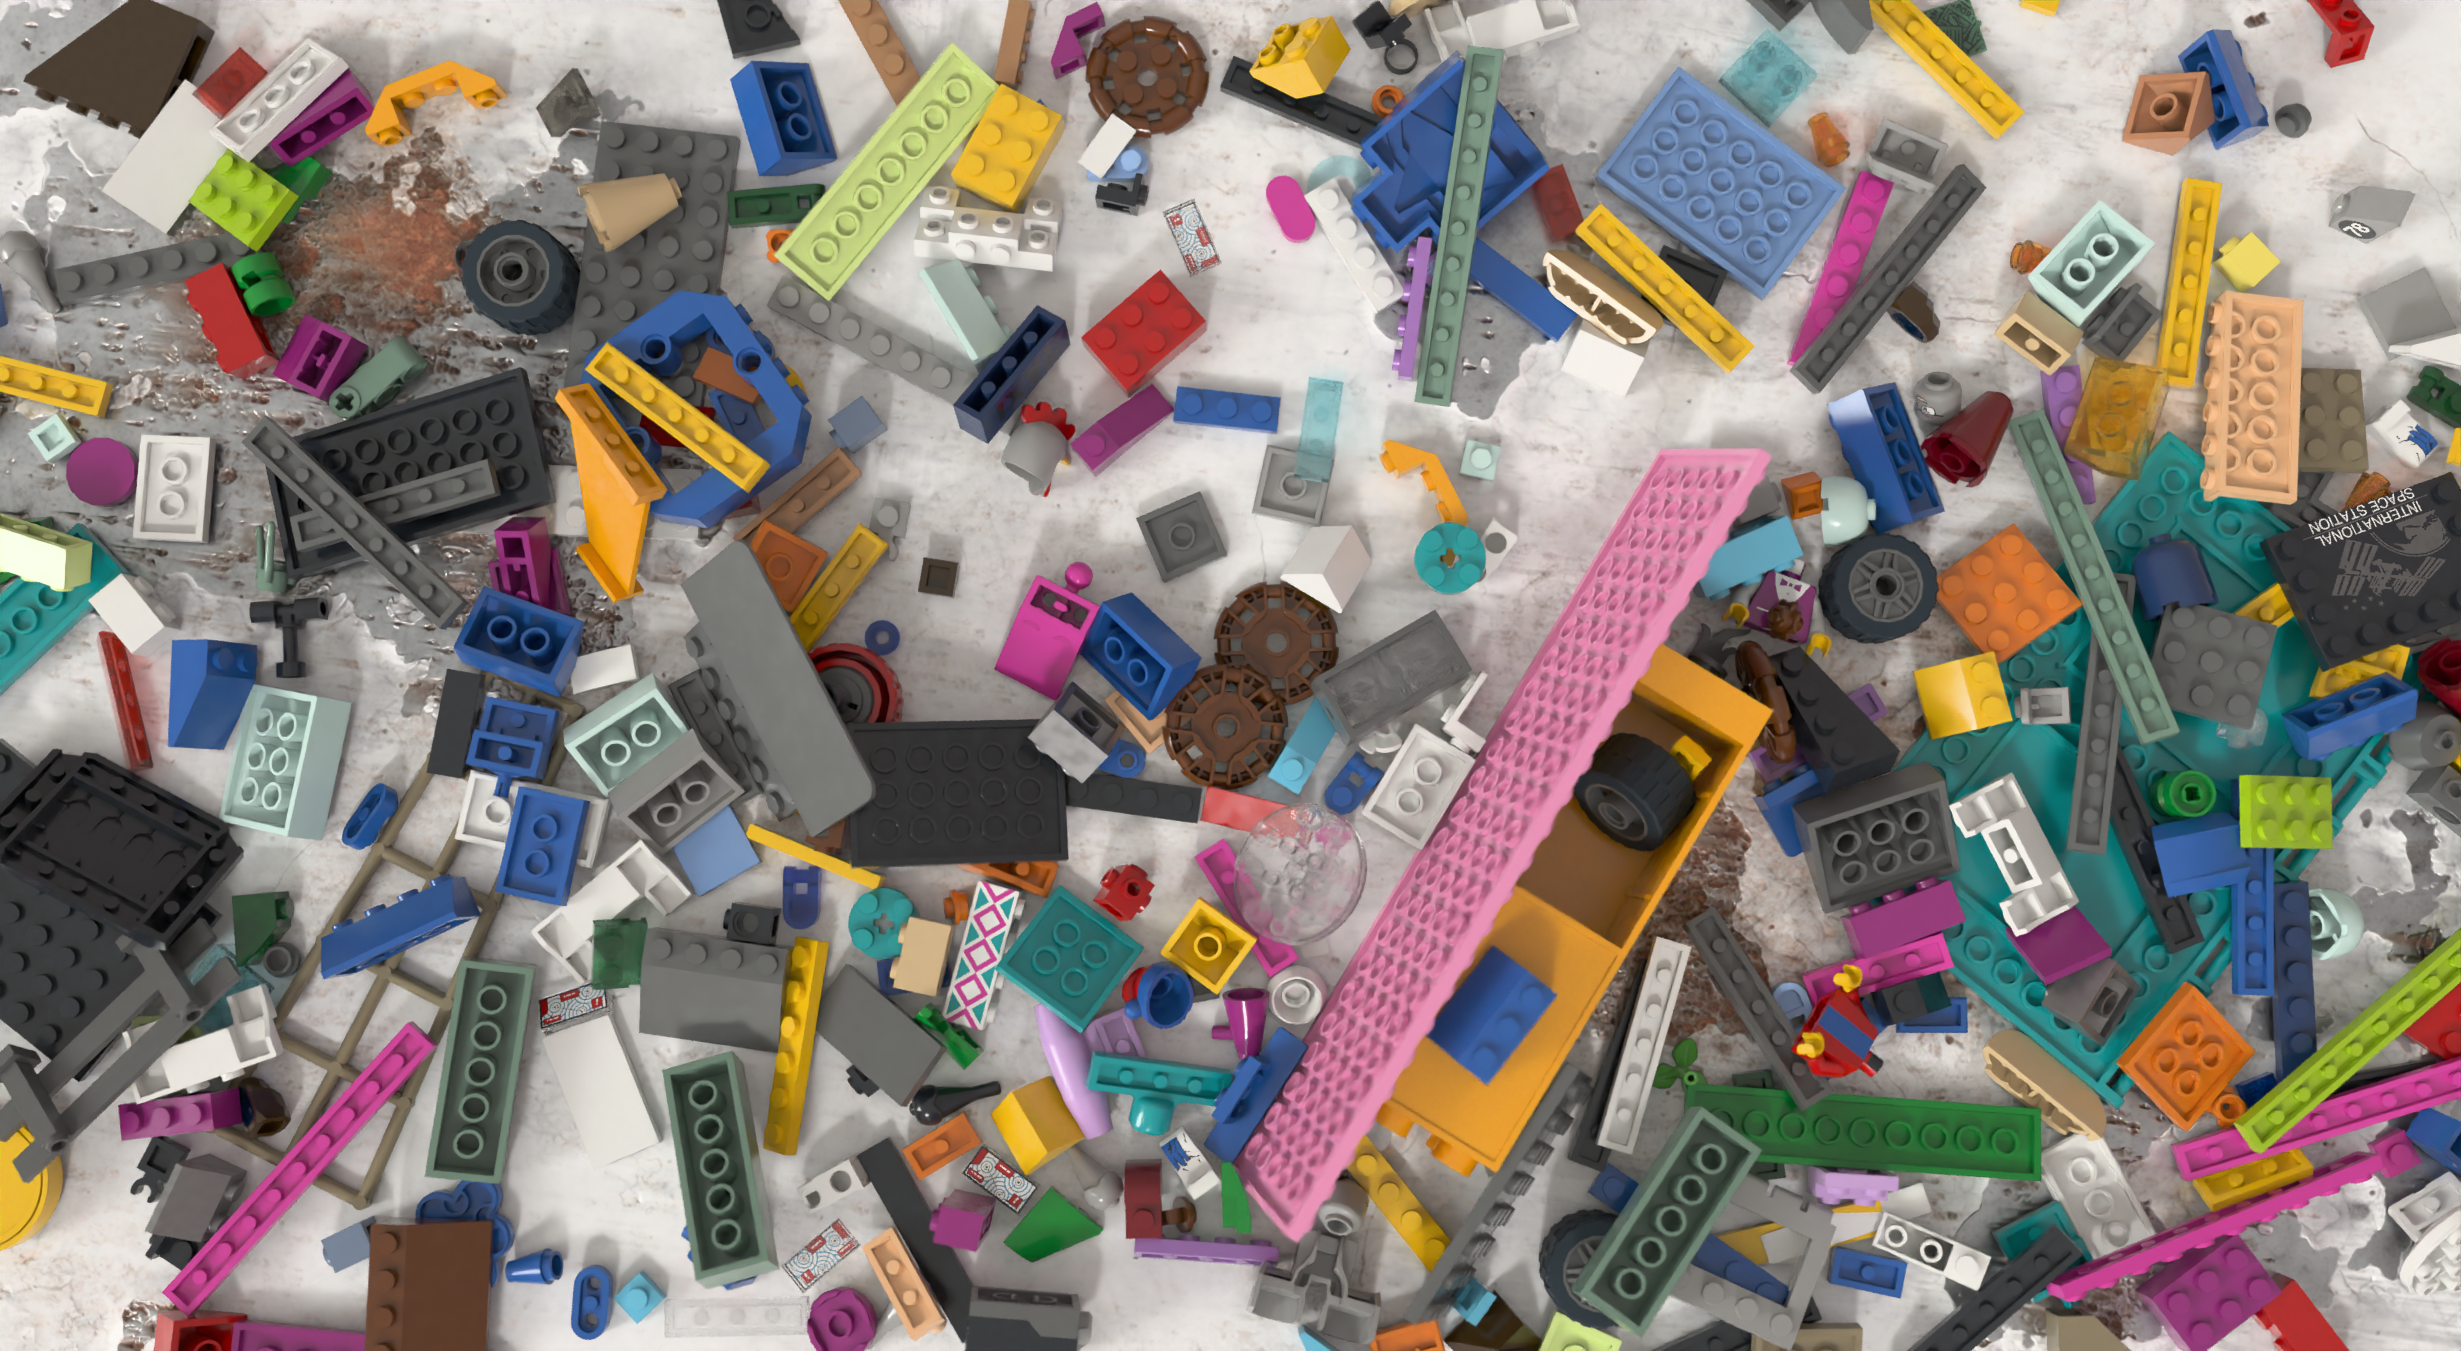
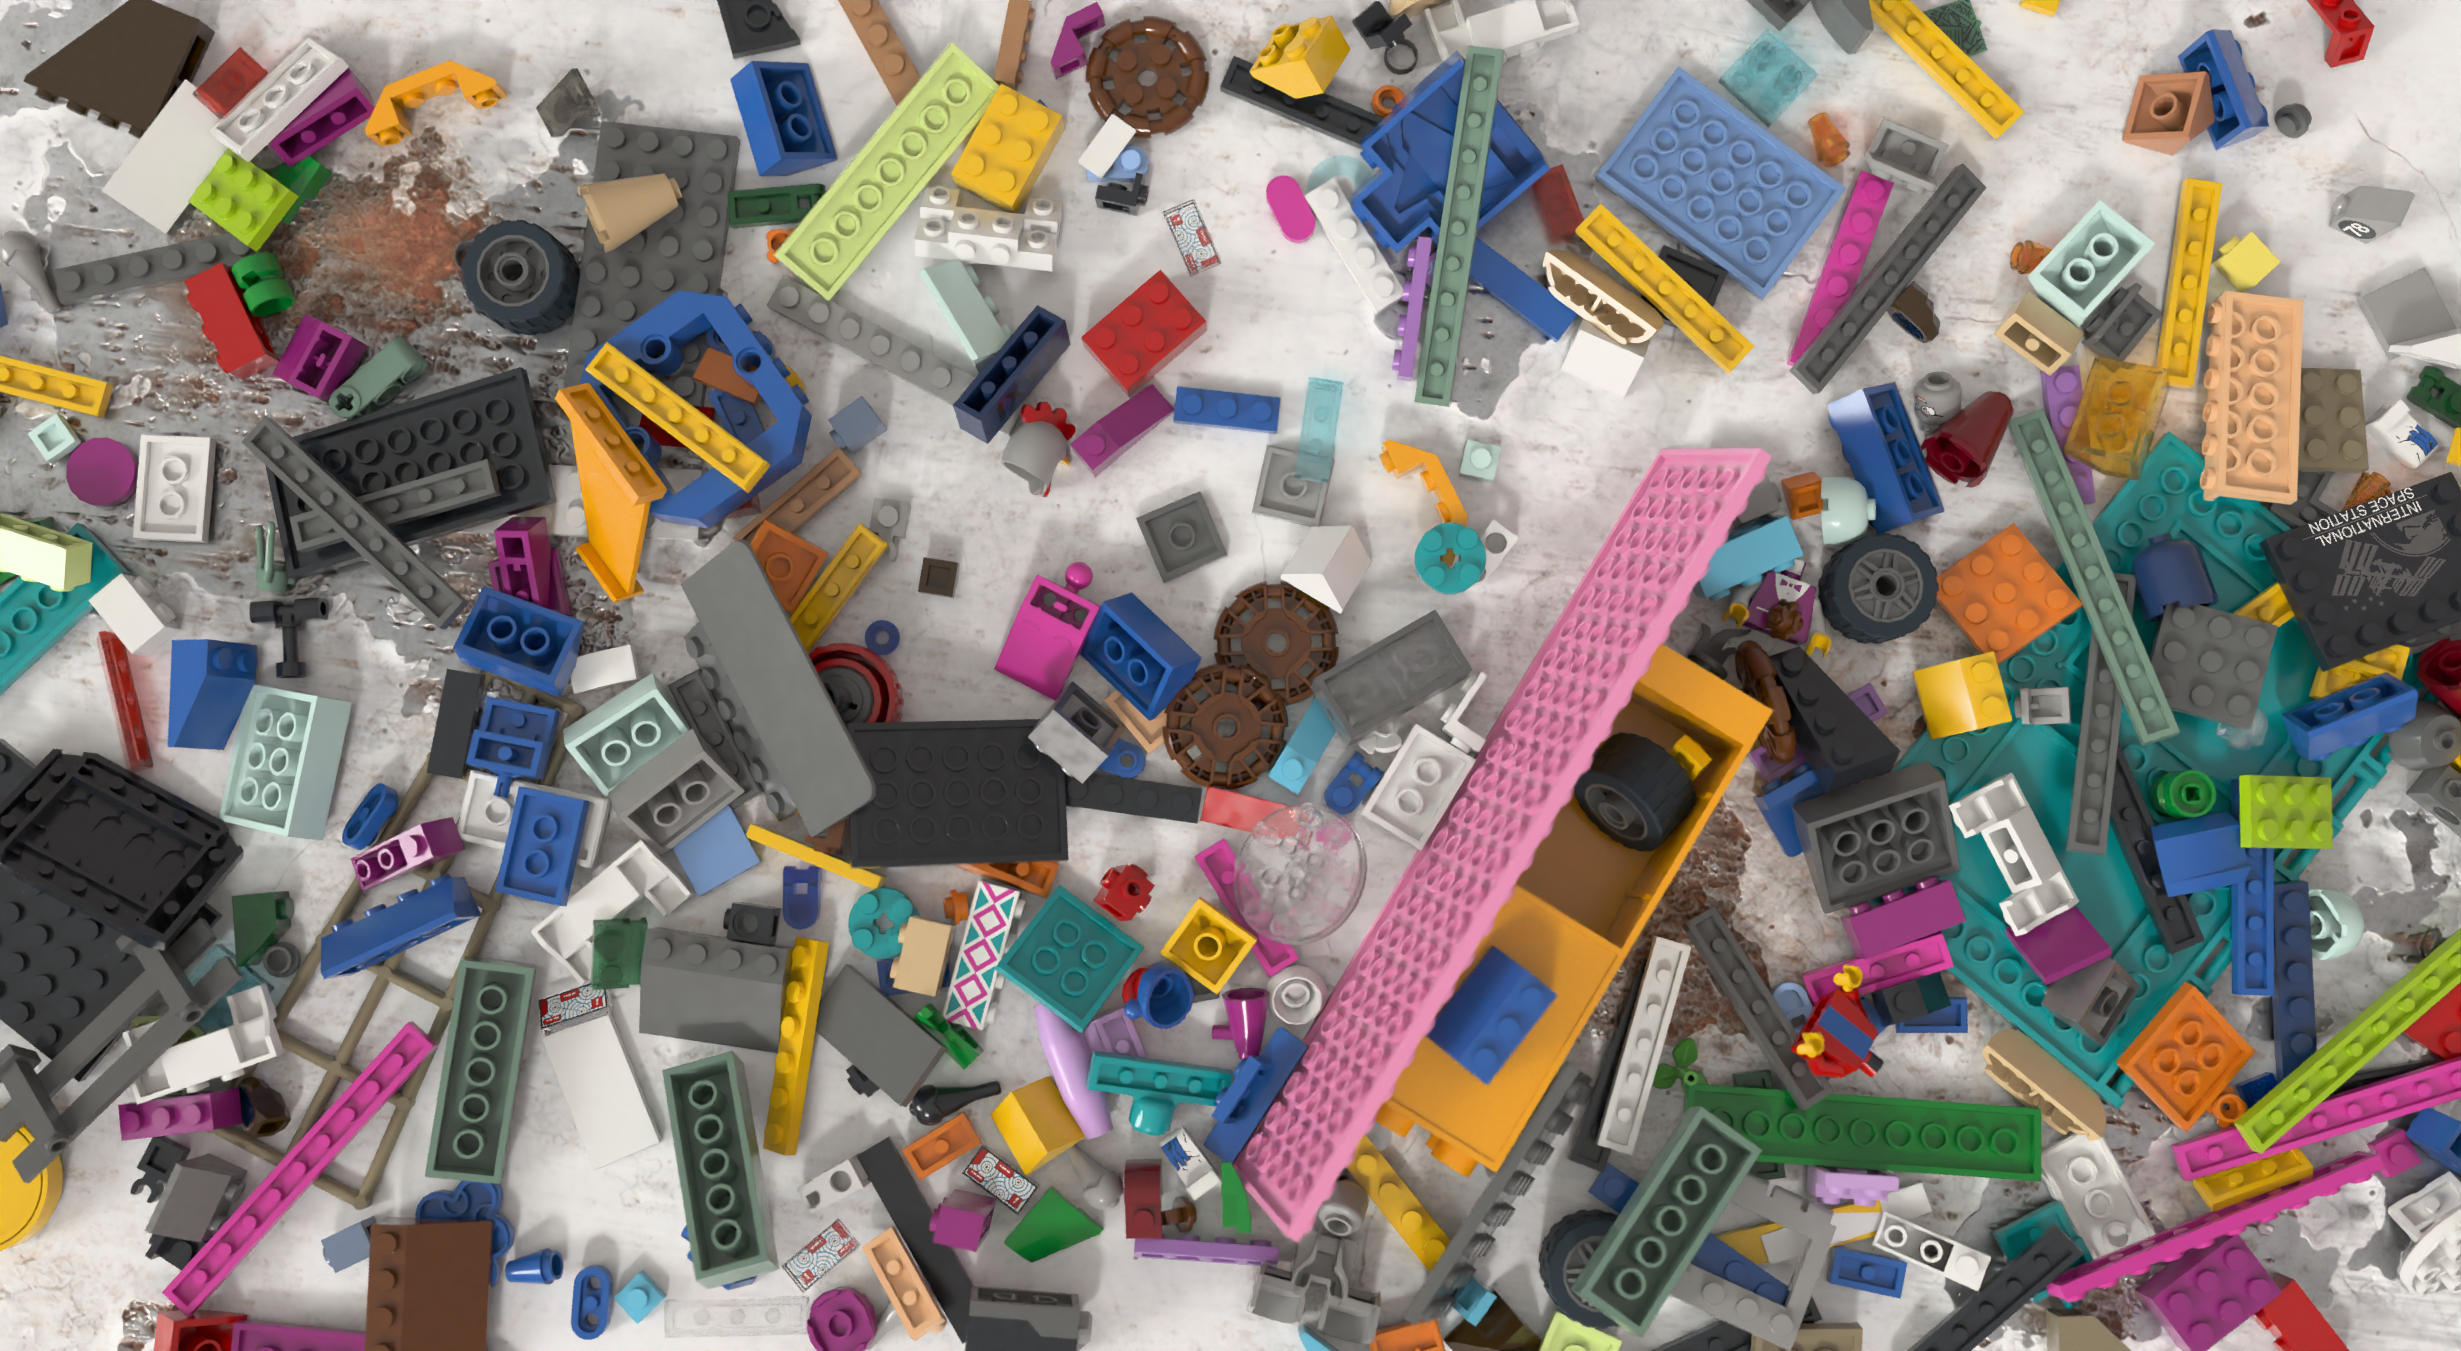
(407, 853): none -> magenta slope

